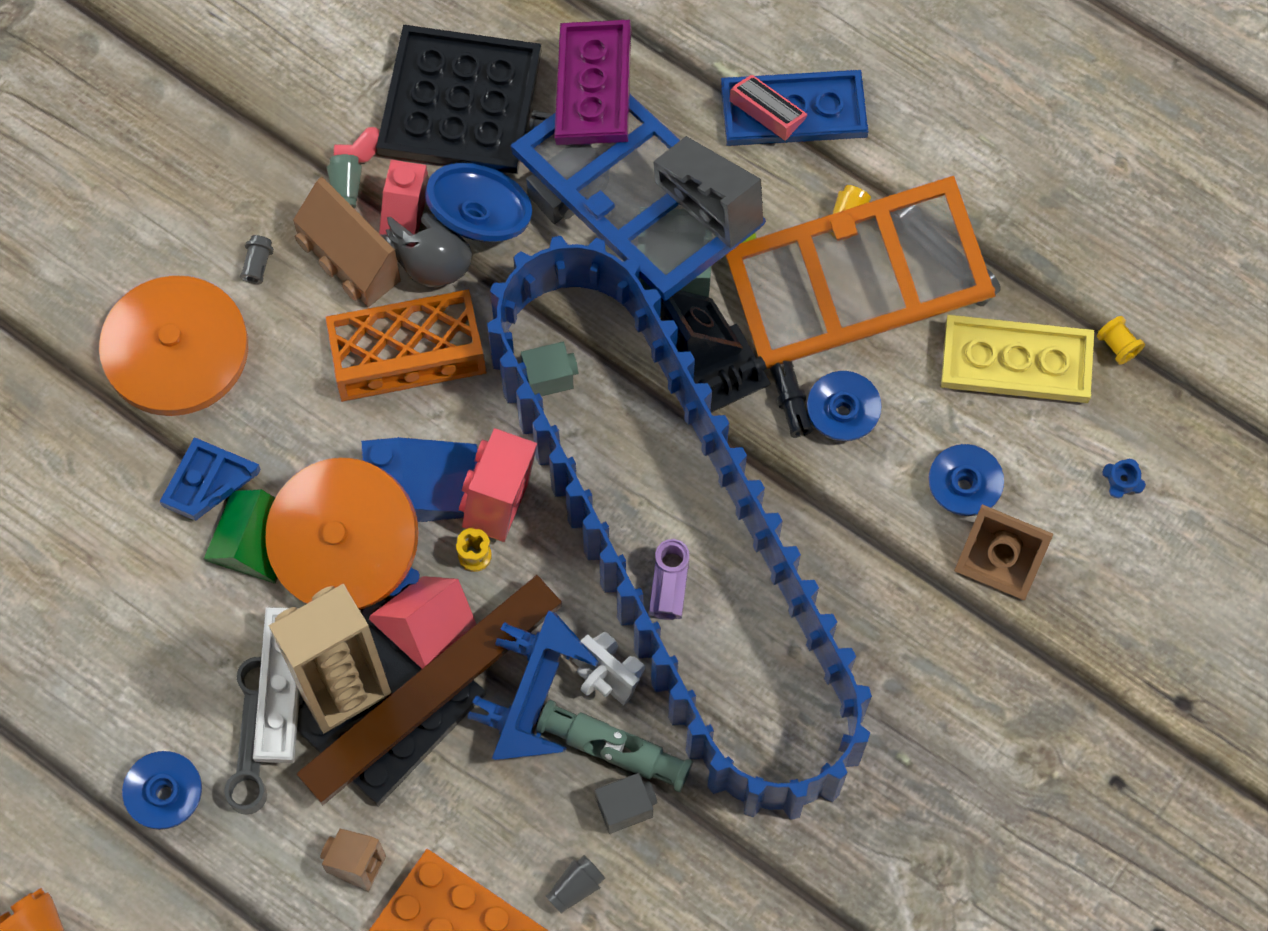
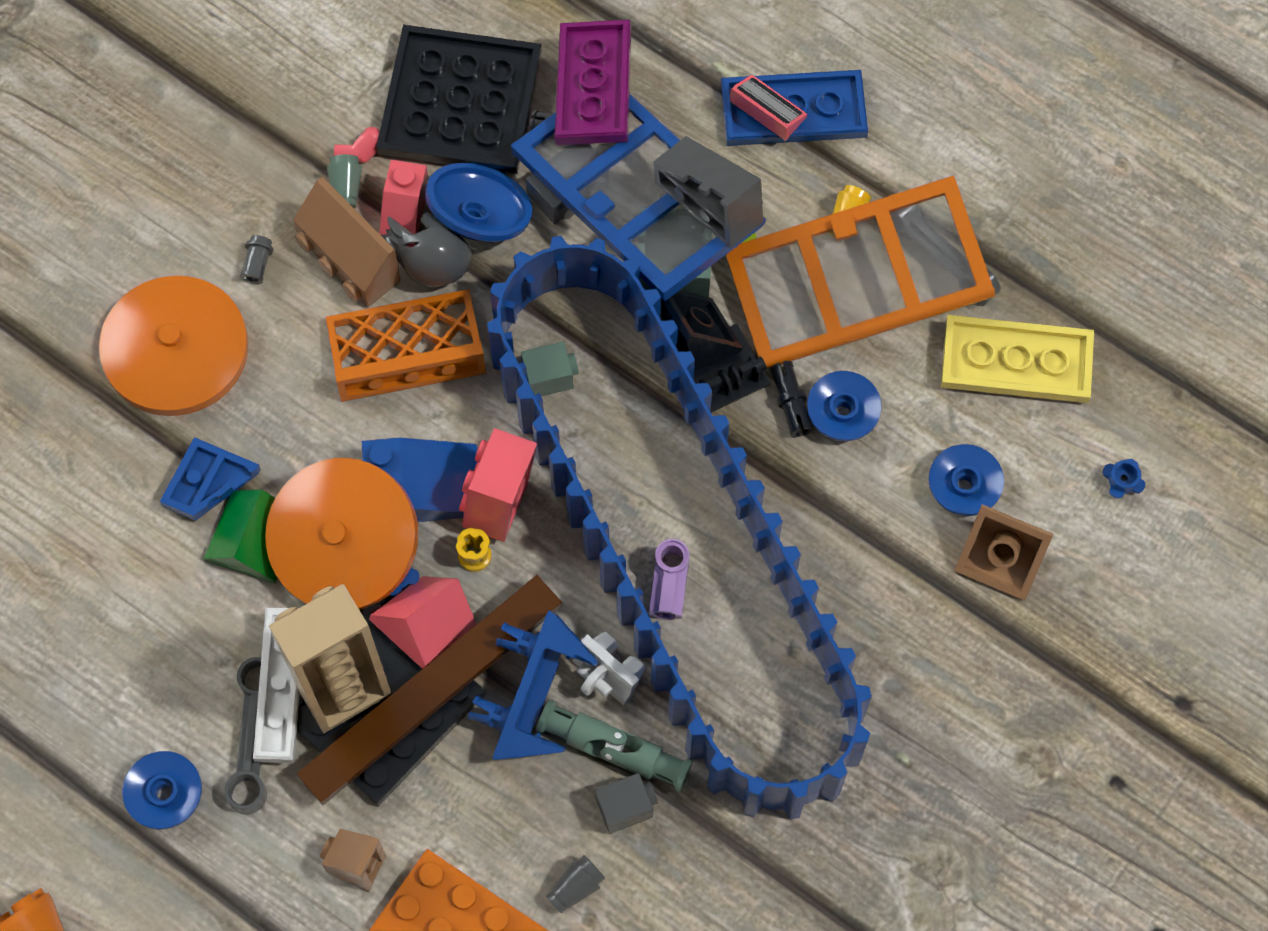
(1120, 340): yellow bush -> none

